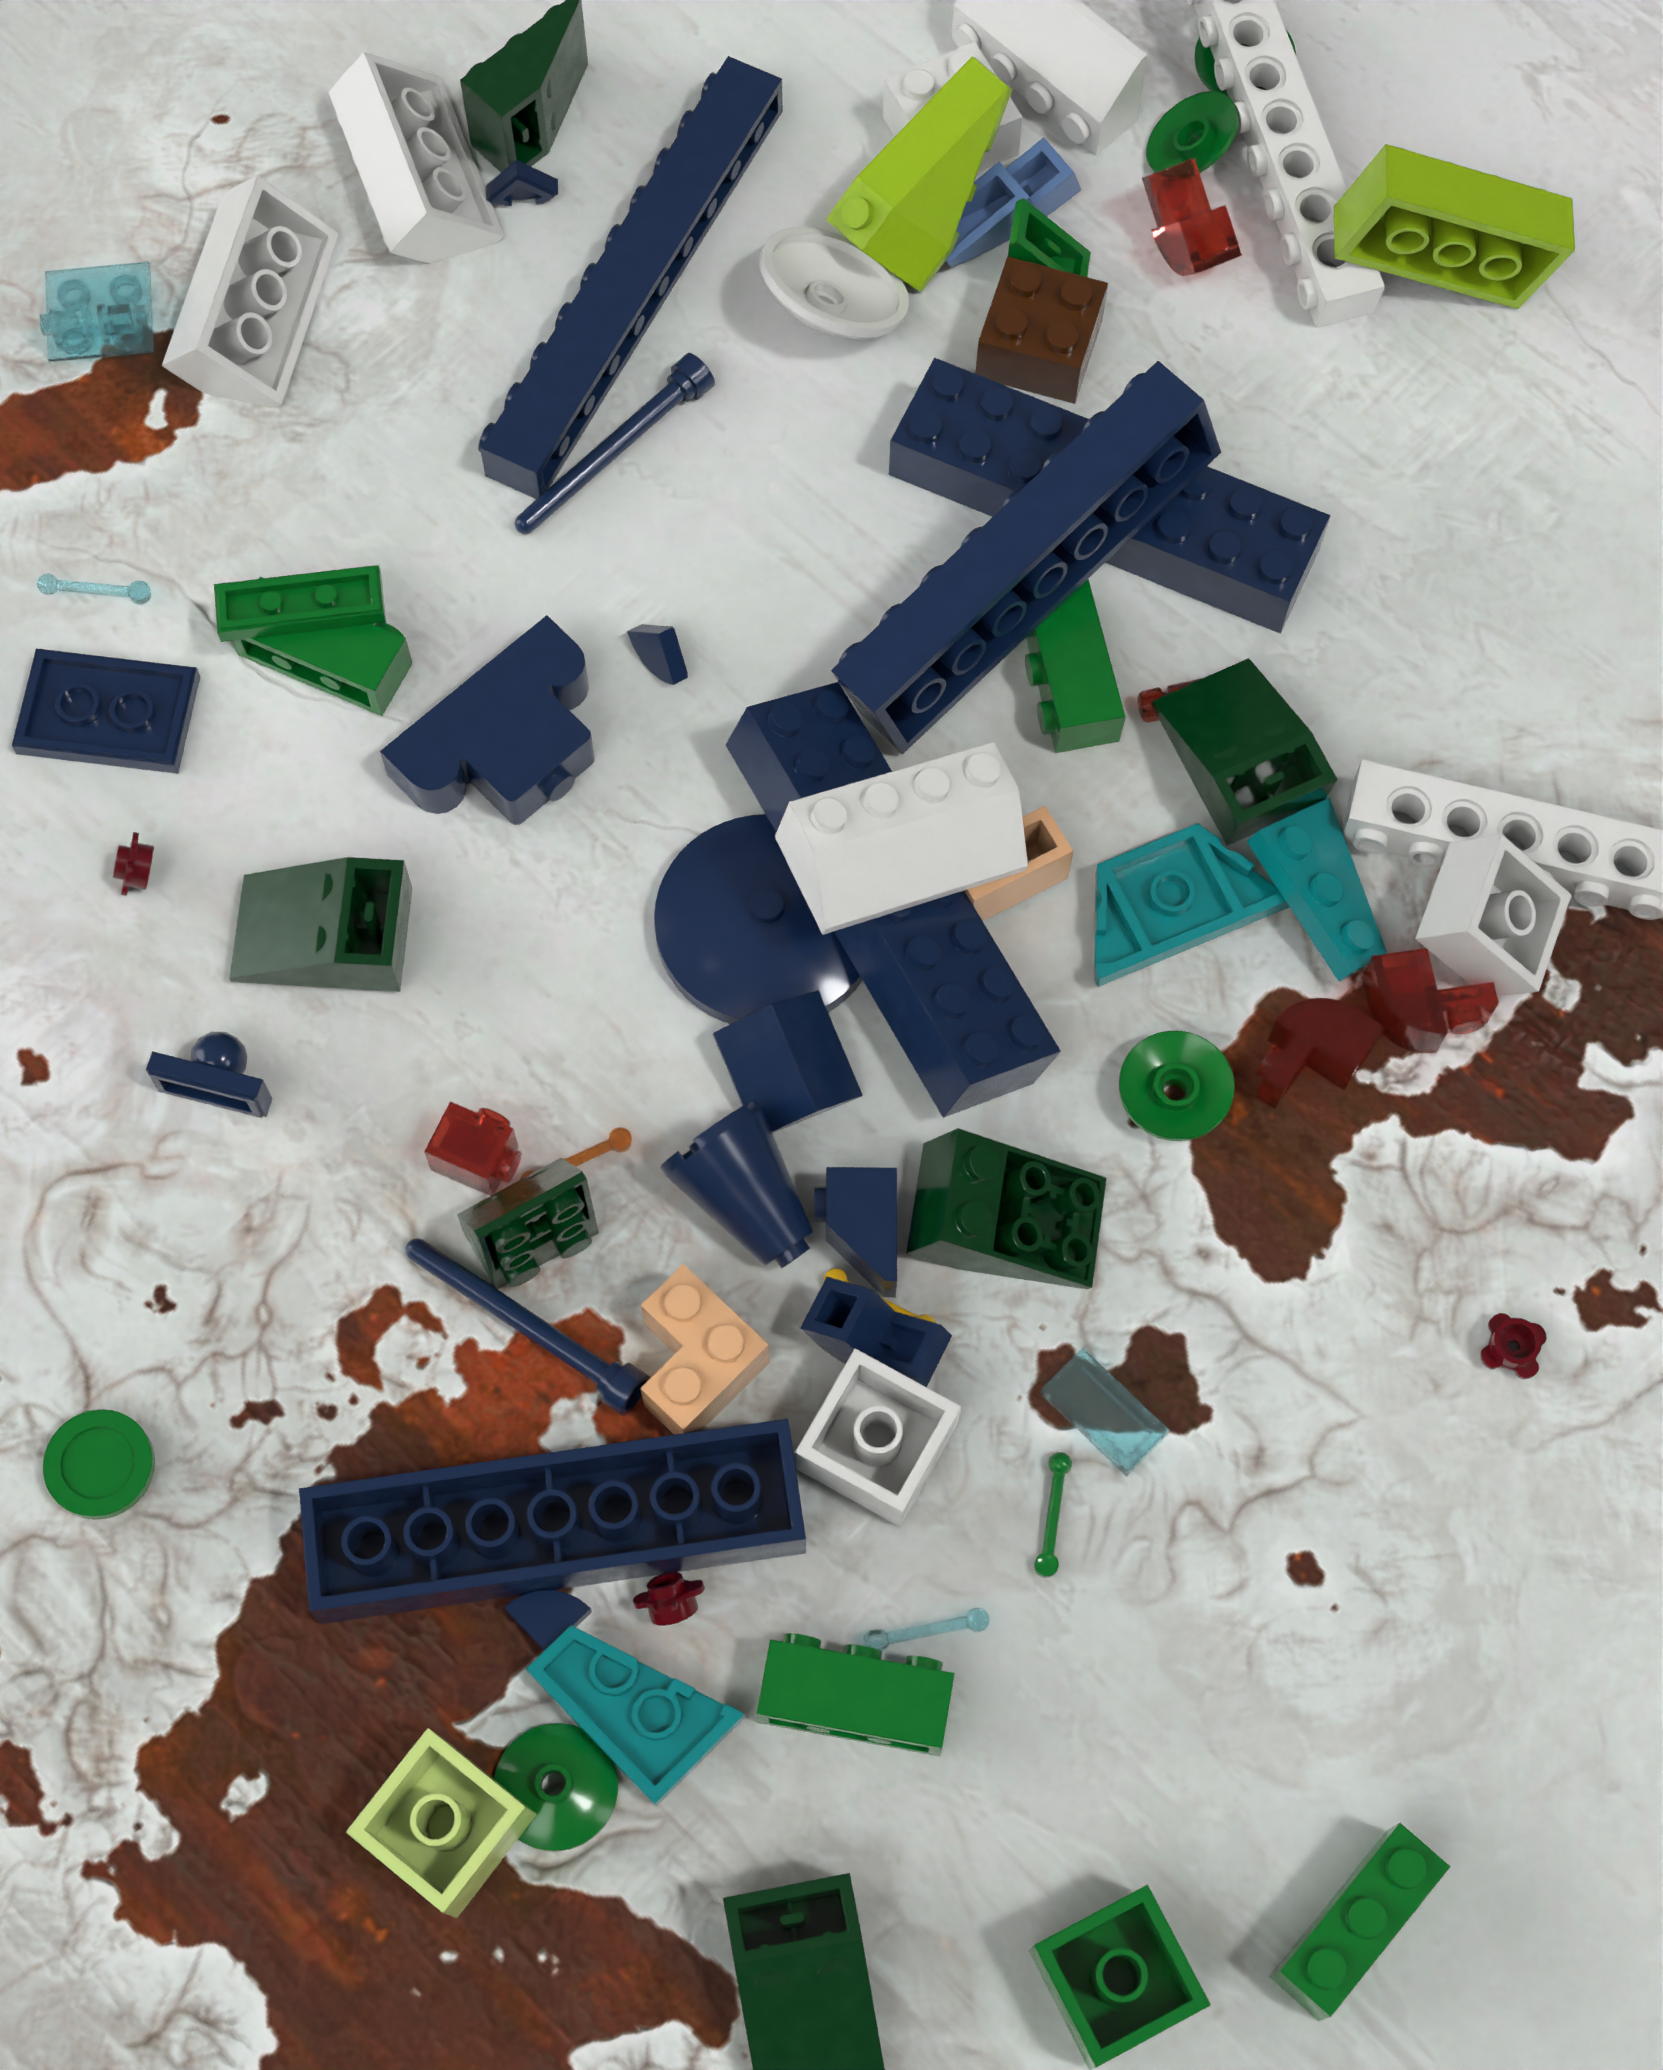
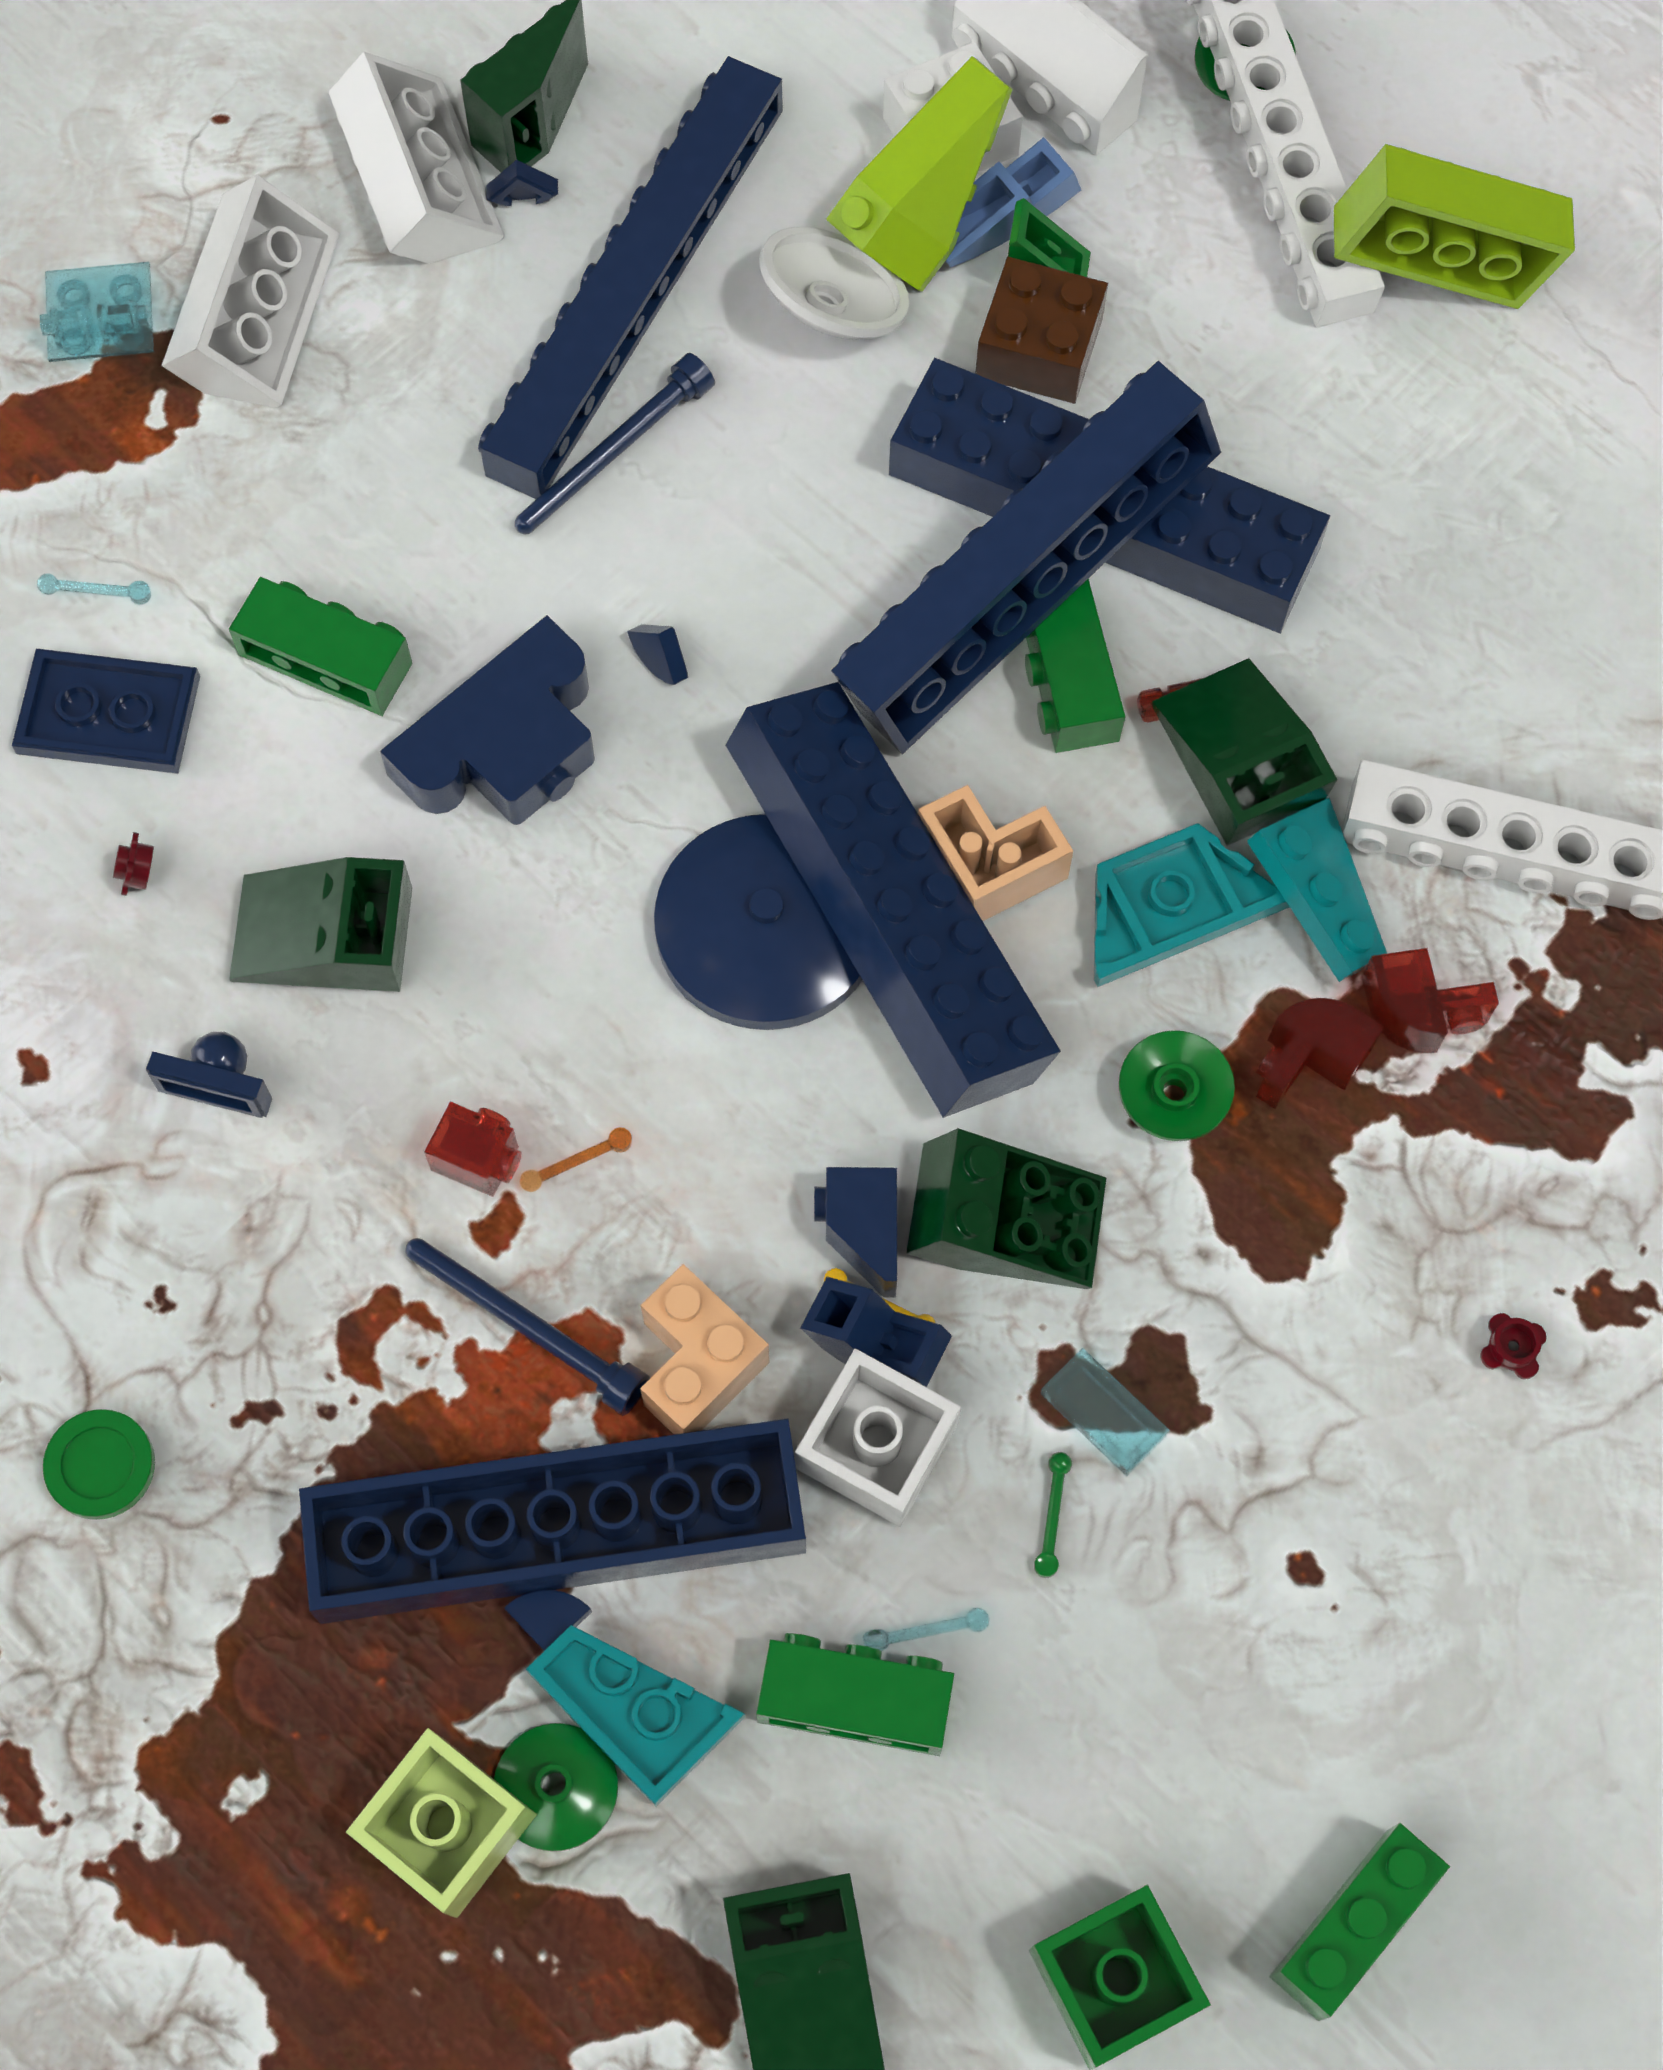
(299, 603): green tile -> none
(531, 1223): dark green slope -> none
(669, 1598): dark red plate -> none
(744, 1185): dark blue cone -> none
(788, 1061): dark blue slope -> none
(905, 837): white slope -> none
(1188, 229): clear red brick -> none
(1194, 128): green dish -> none
(1494, 915): white brick -> none

